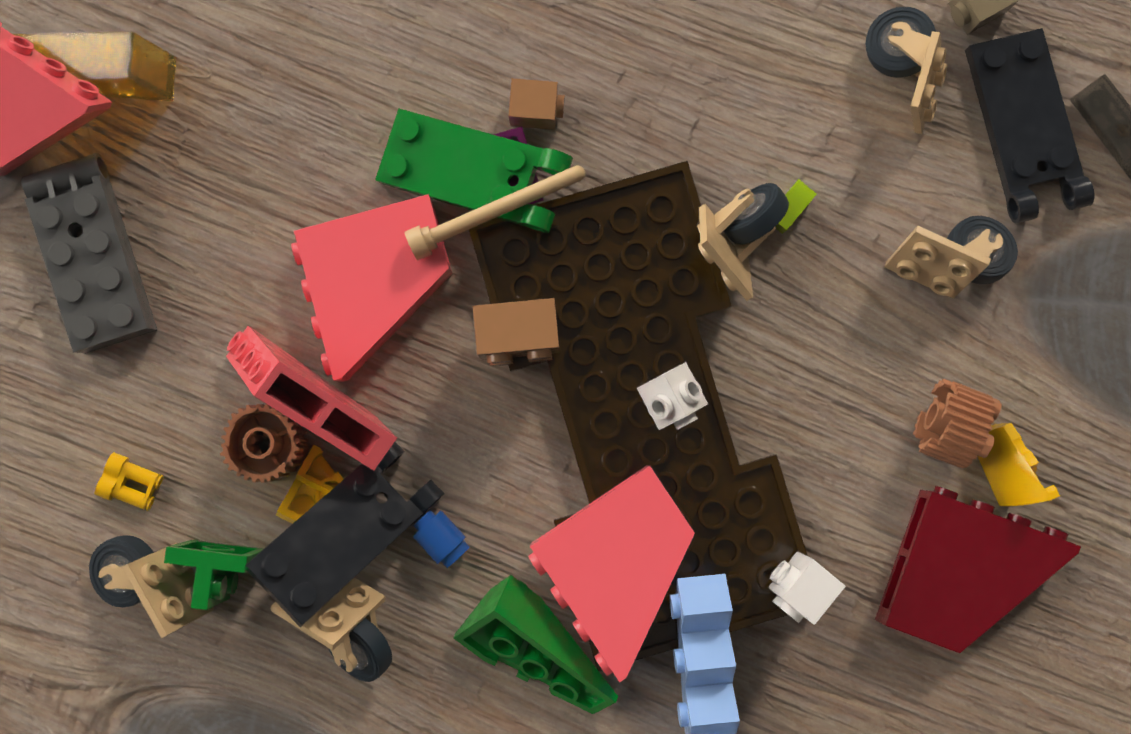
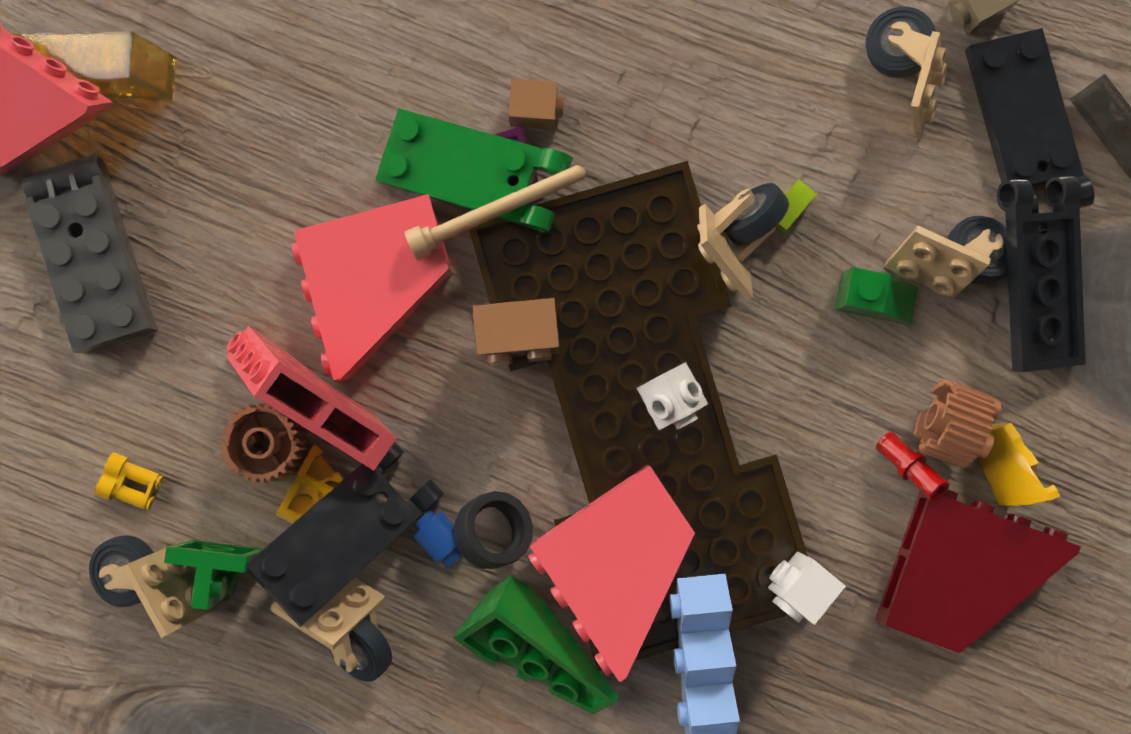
(519, 521): none -> black tyre
(876, 296): none -> green slope
(912, 466): none -> red pin
(1044, 274): none -> black hinge

